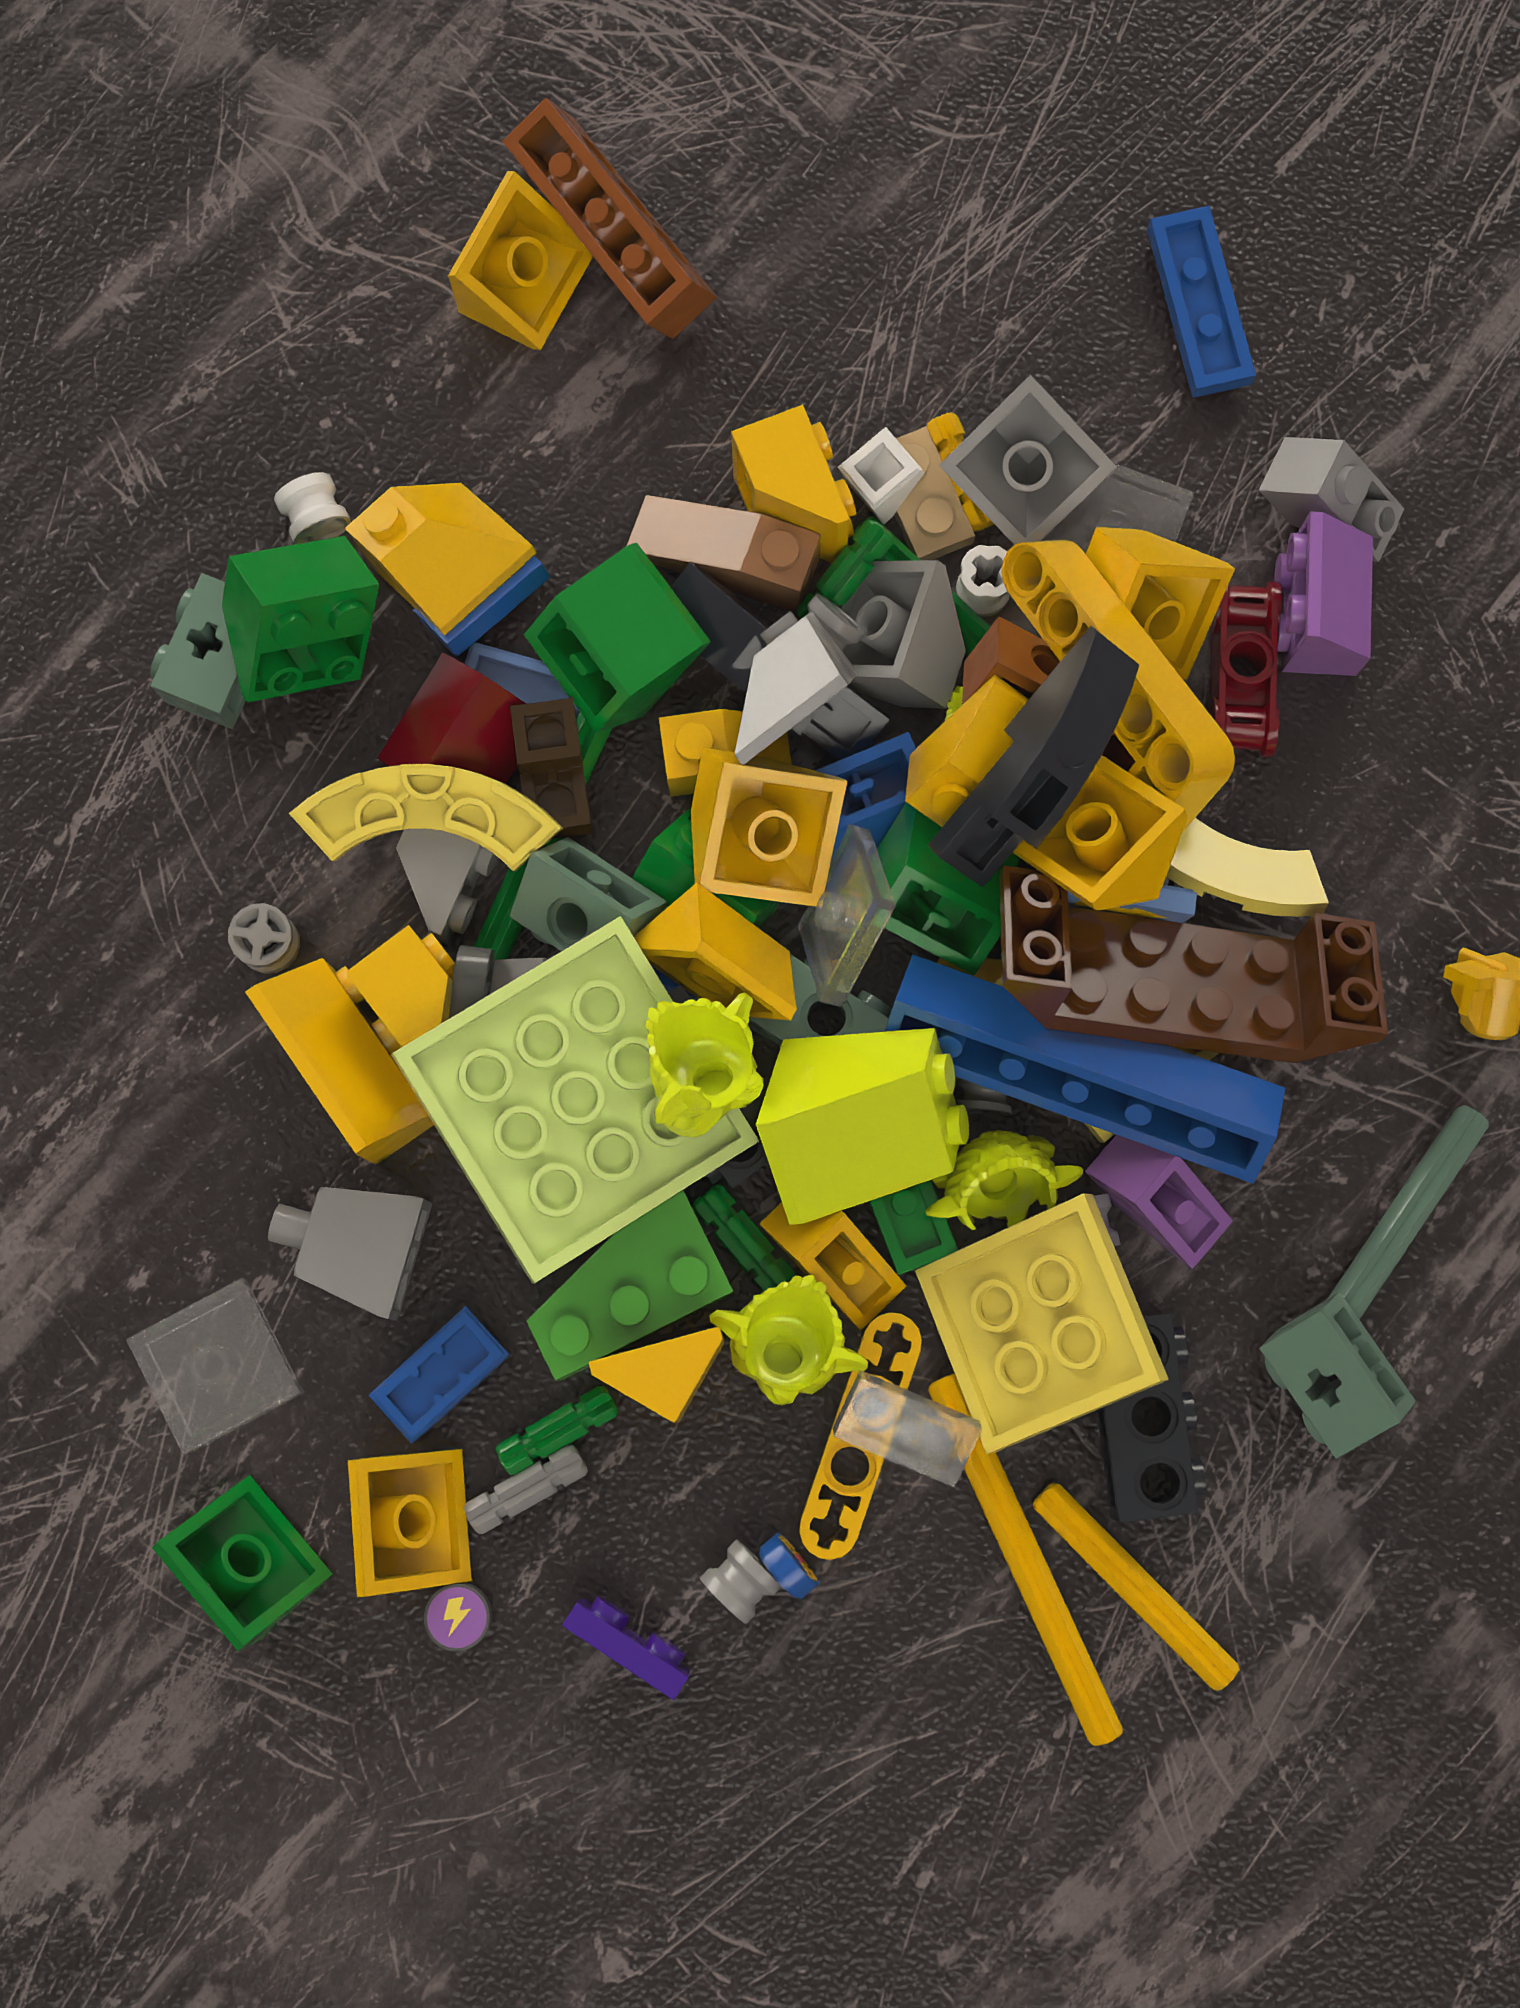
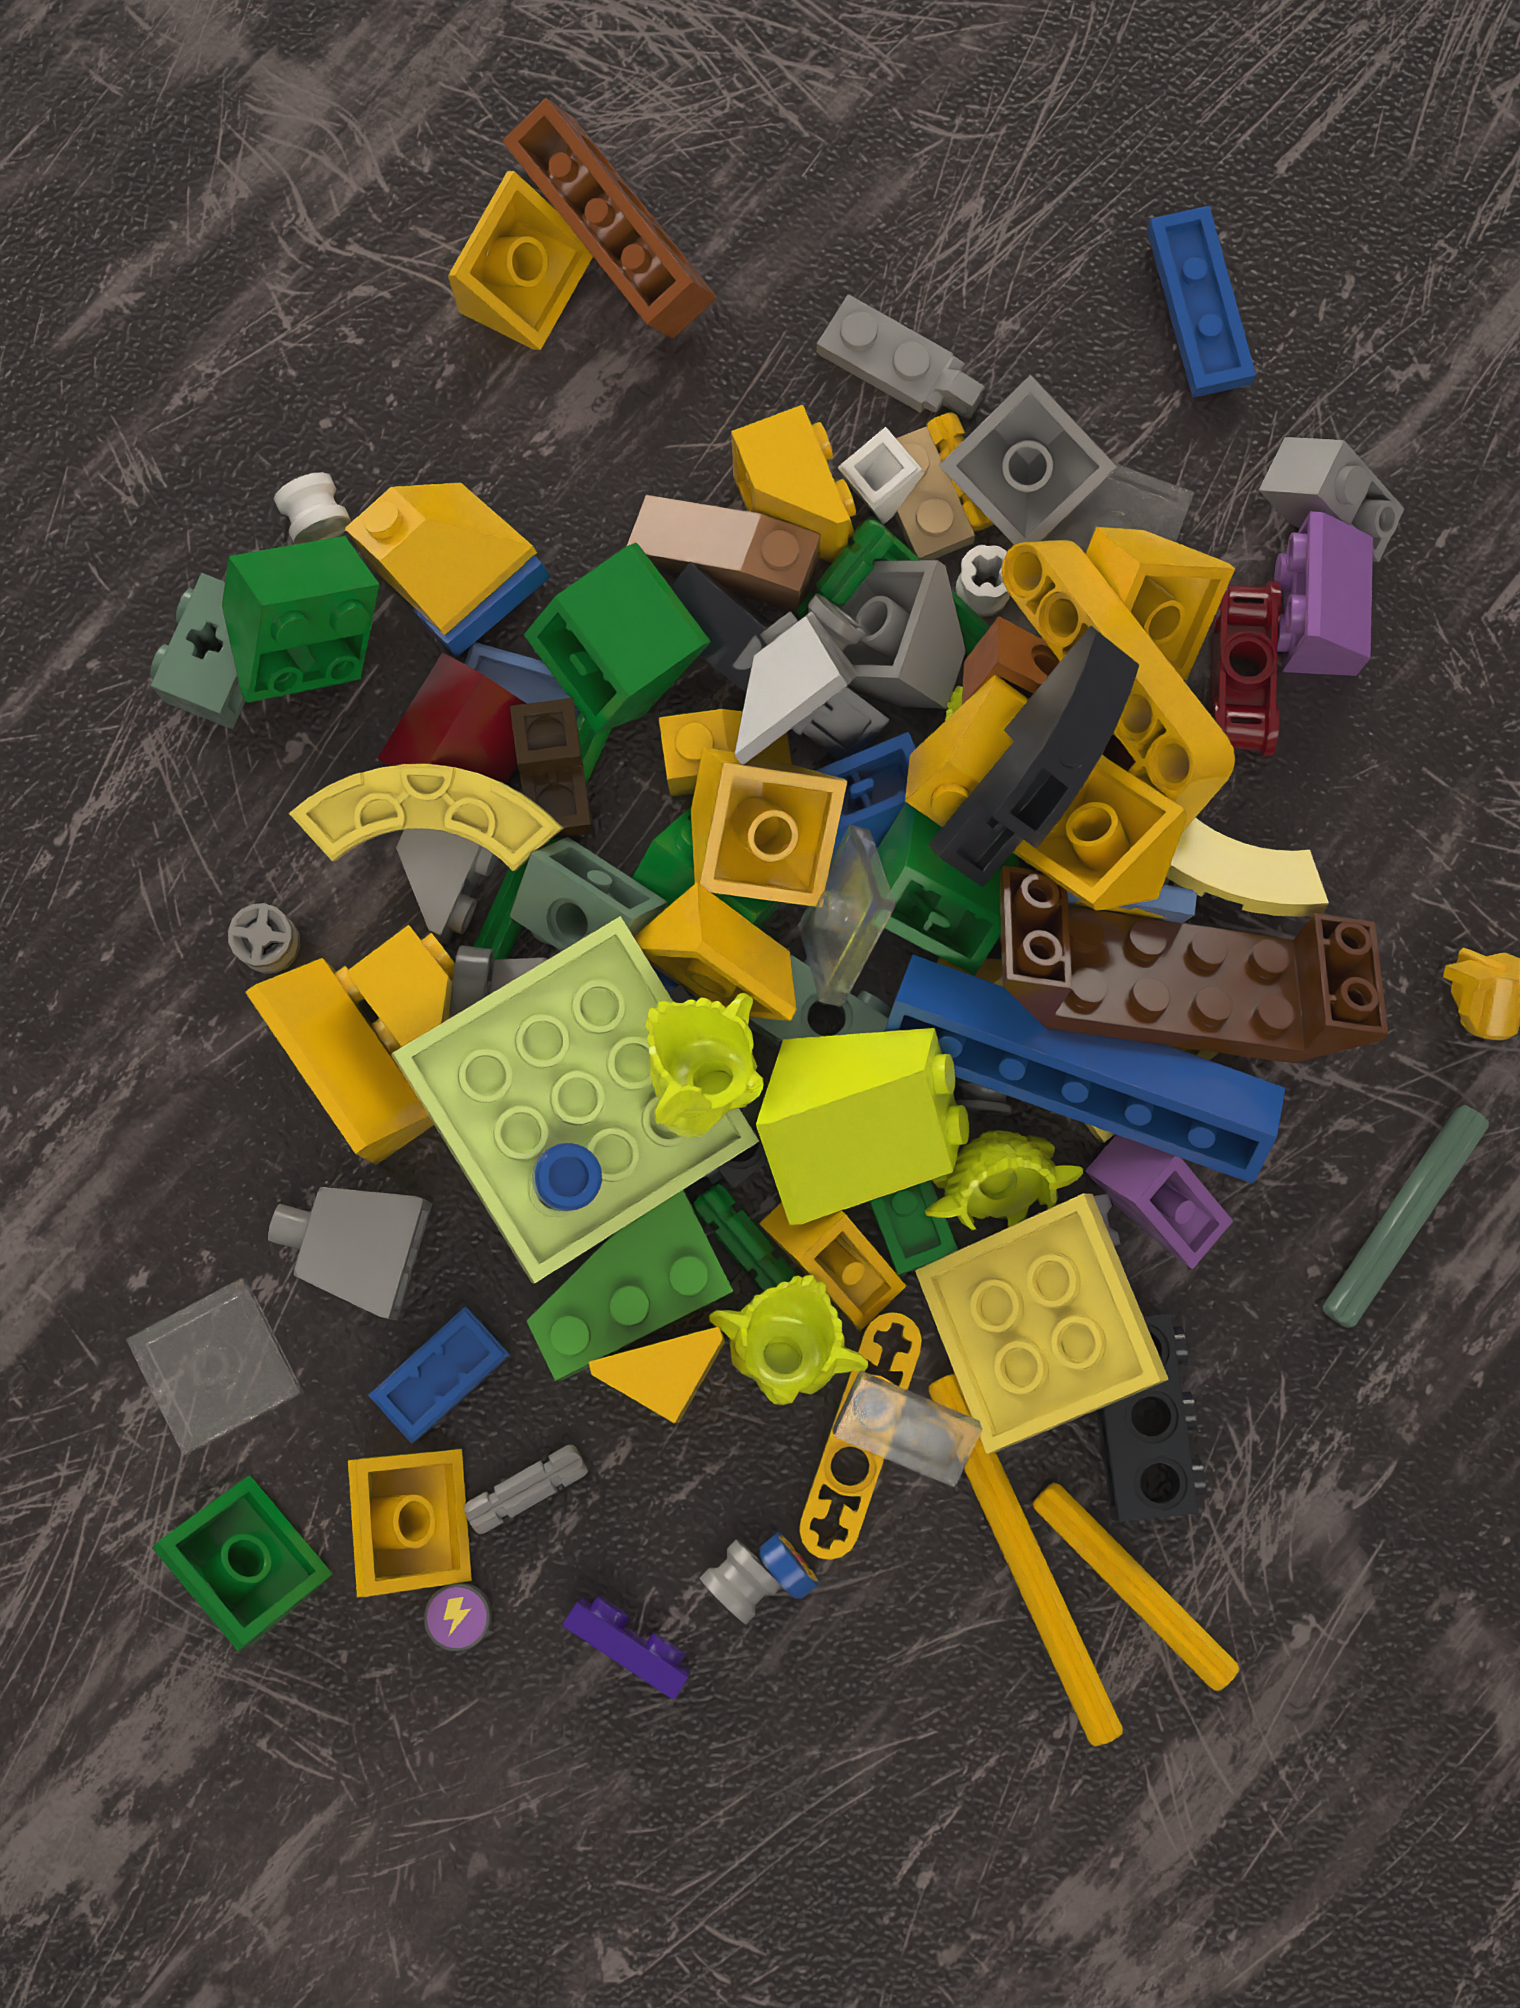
(556, 1430): green axle -> none
(567, 1177): none -> blue tile
(898, 360): none -> light grey hinge
(1330, 1342): sand green brick -> none

